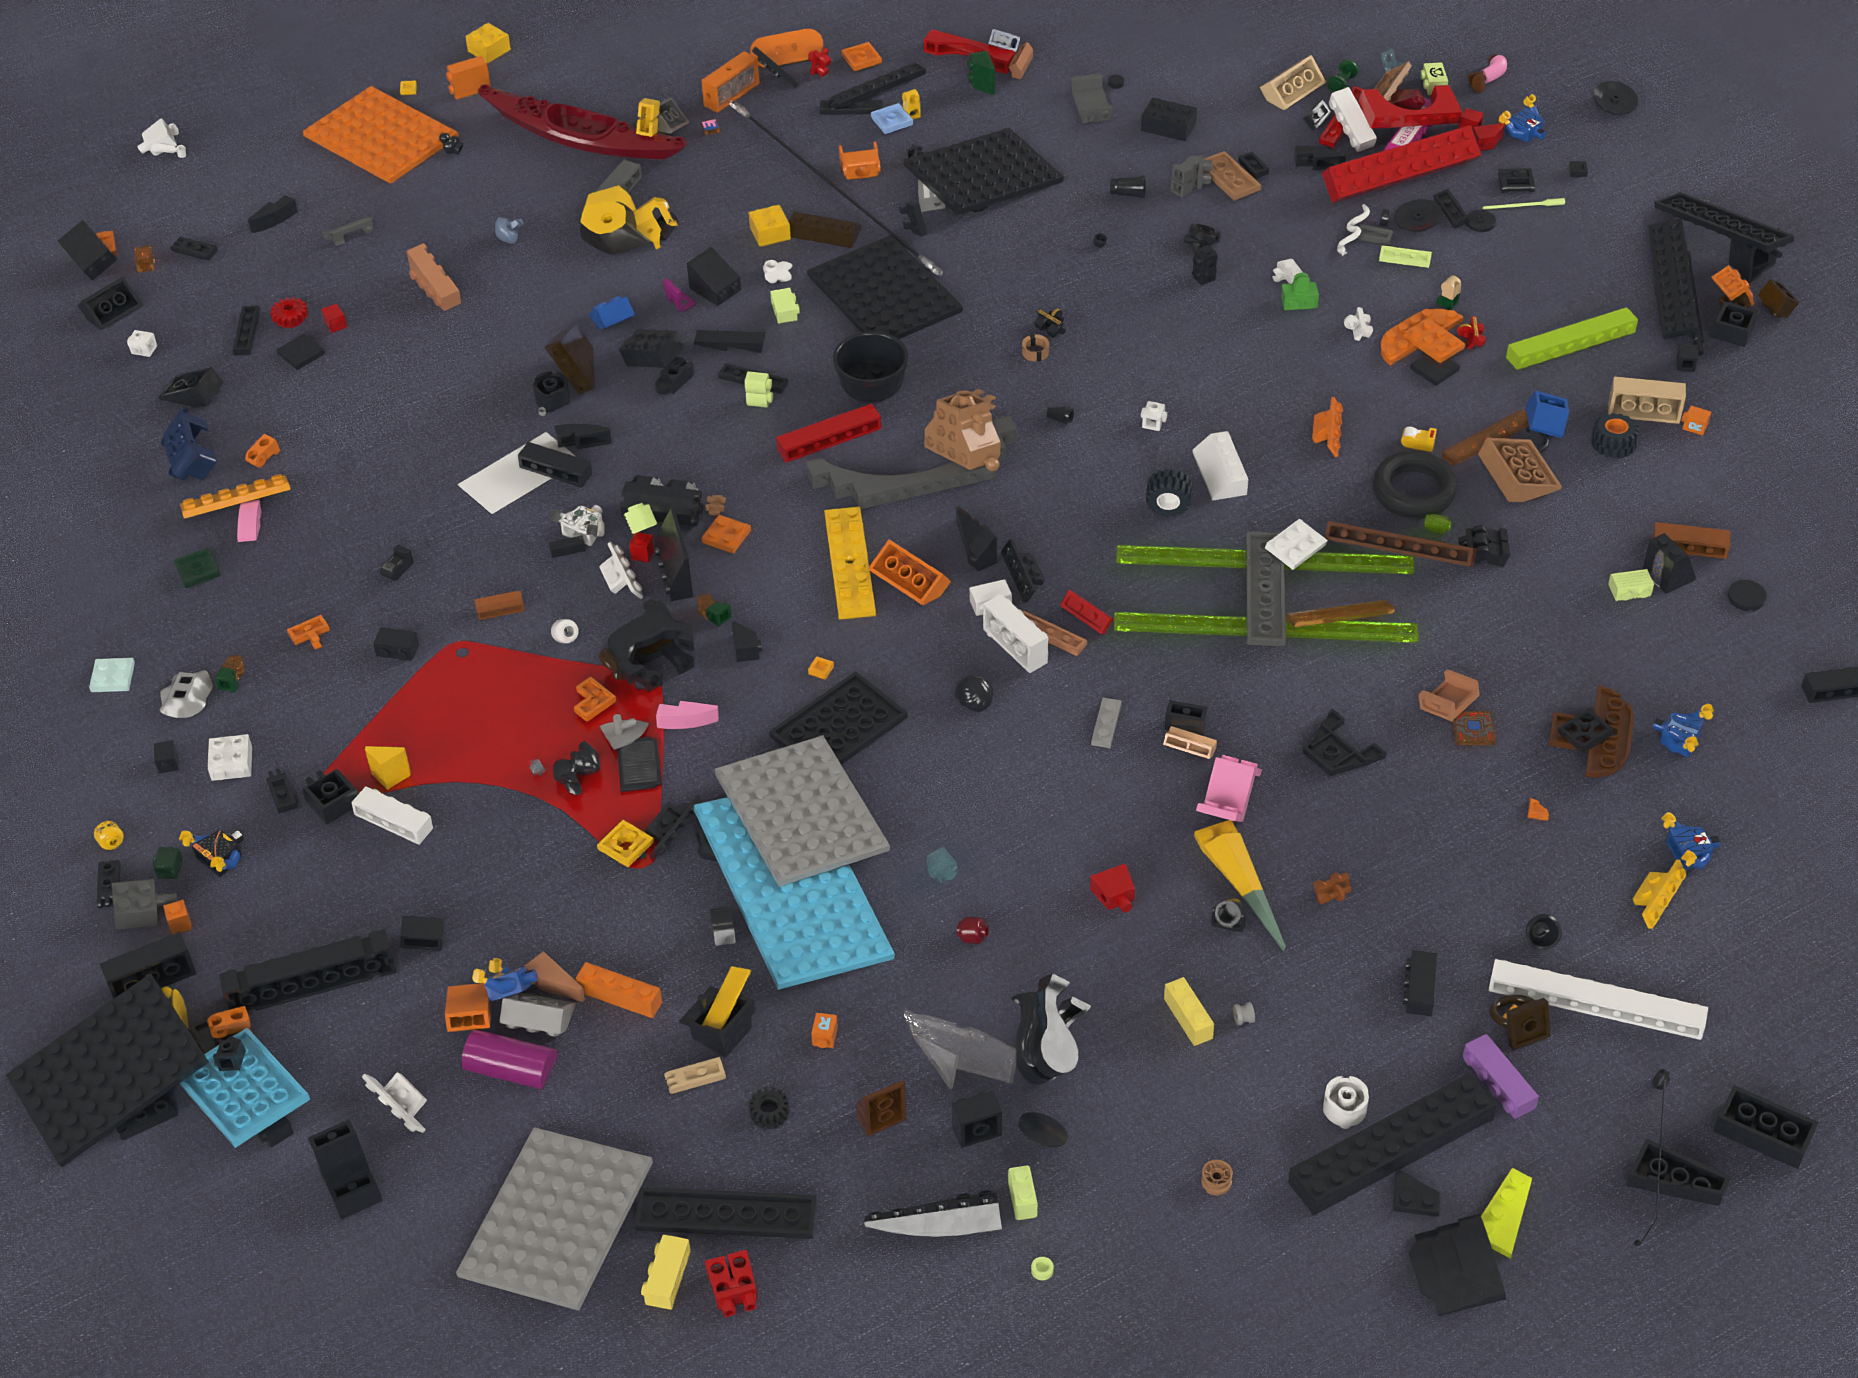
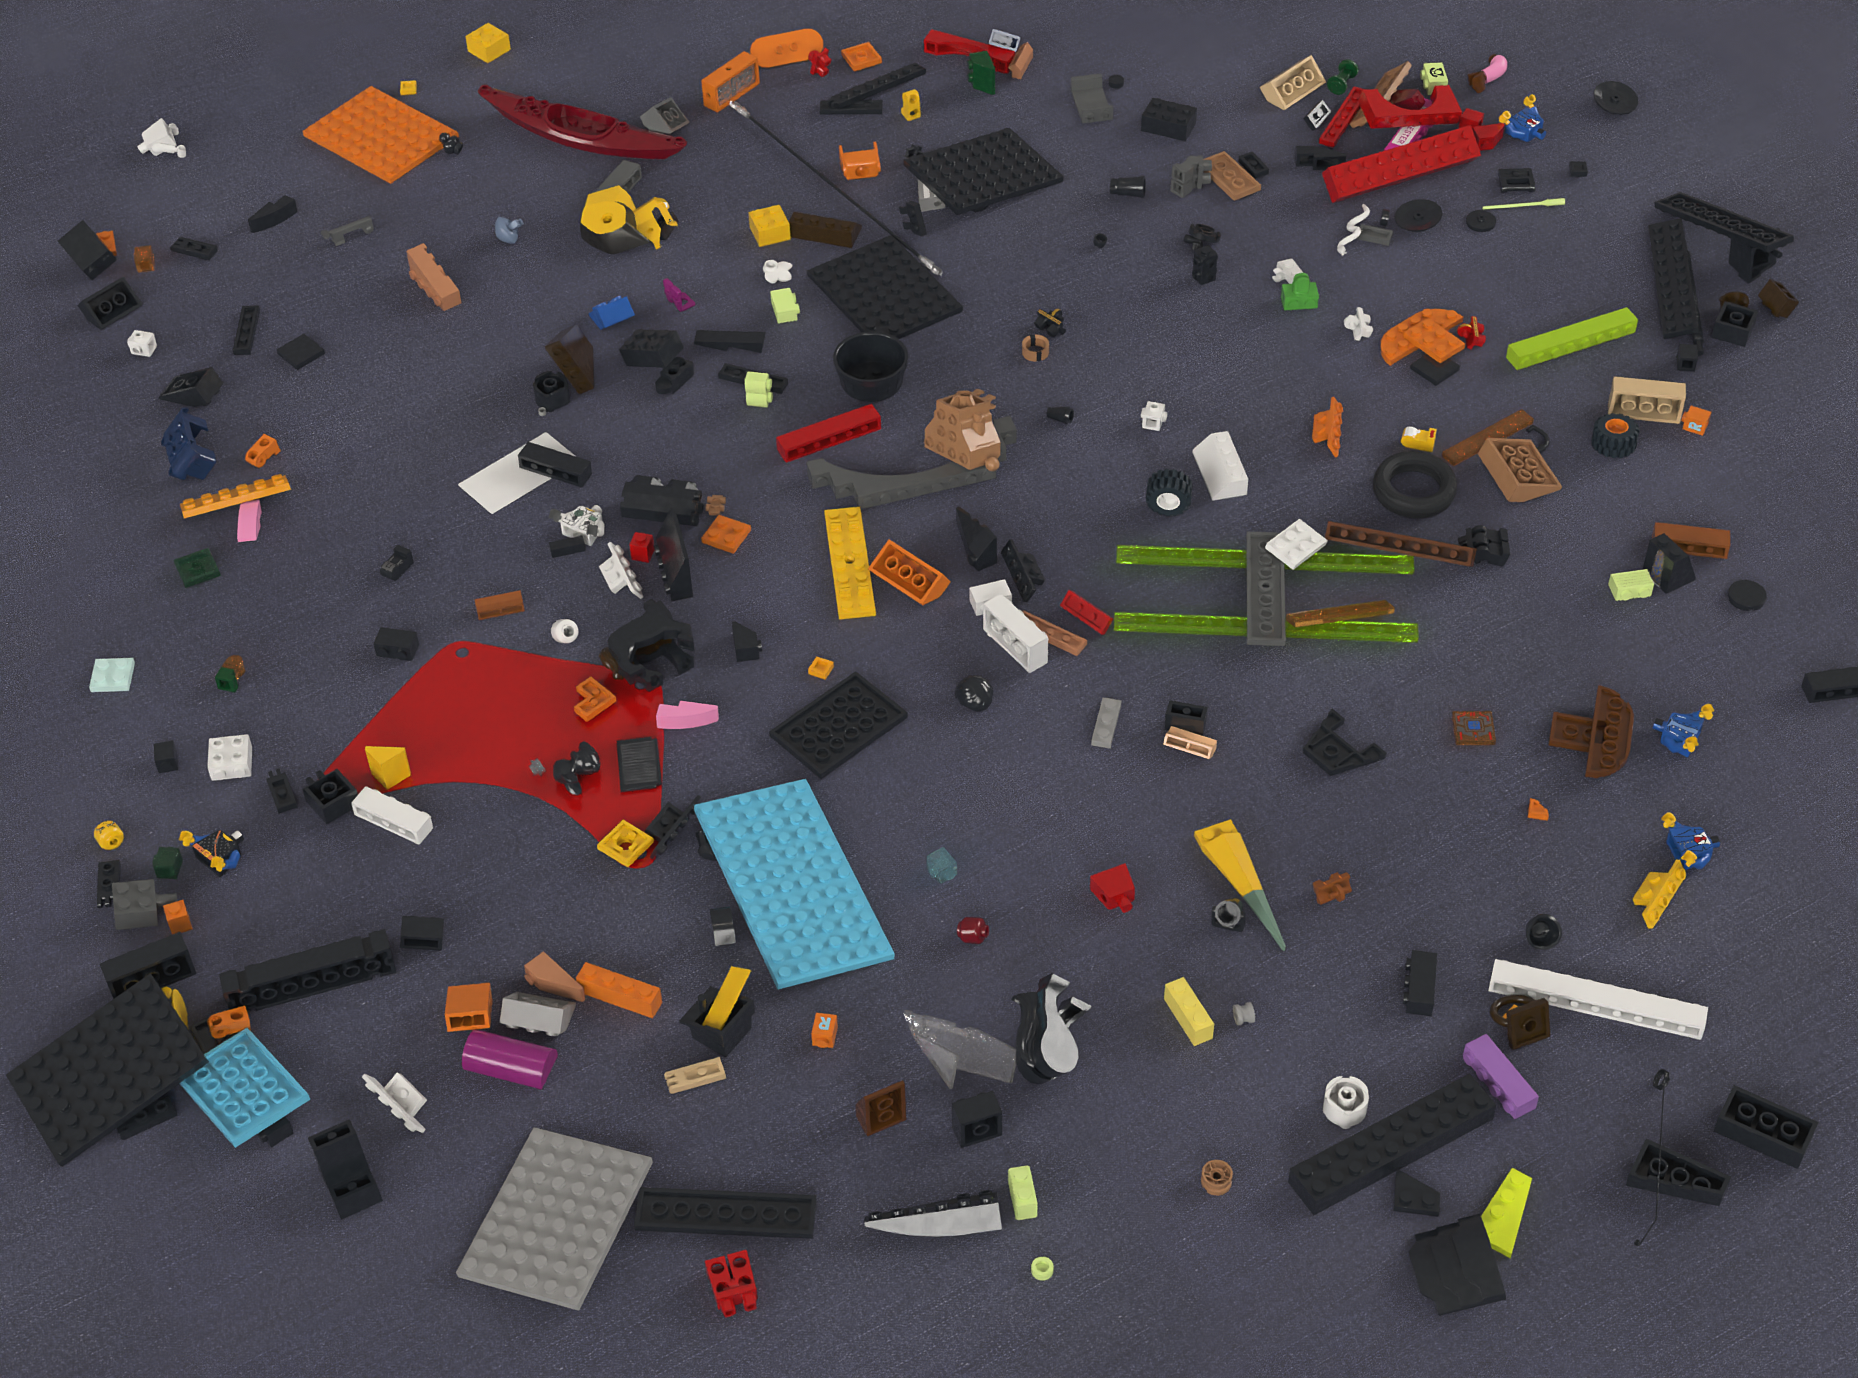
(195, 695): light grey piece -> none
(230, 1049): black brick -> none
(289, 312): red gear -> none
(310, 631): orange plate -> none
(334, 318): red brick -> none
(467, 77): orange brick -> none
(506, 981): blue torso -> none
(582, 435): black slope -> none
(623, 731): light grey shield -> none
(640, 517): yellowish green brick -> none
(648, 123): yellow piece -> none
(666, 1271): light yellow brick -> none
(710, 127): tile -> none
(712, 277): black slope -> none
(712, 610): dark green leg -> none
(769, 1097): black tyre -> none
(773, 67): black wing -> none
(801, 810): light grey plate -> none
(891, 118): light blue plate -> none
(1042, 1129): black shield -> none
(1229, 788): bright pink bracket -> none
(1352, 119): white brick -> none
(1393, 63): clear light blue bracket -> none
(1405, 256): yellowish green plate -> none
(1437, 523): clear neon green brick -> none
(1450, 293): tan leg -> none
(1450, 696): nougat panel -> none
(1451, 208): black tile -> none
(1547, 413): blue slope -> none
(1595, 738): black piece -> none
(1731, 284): orange bracket -> none

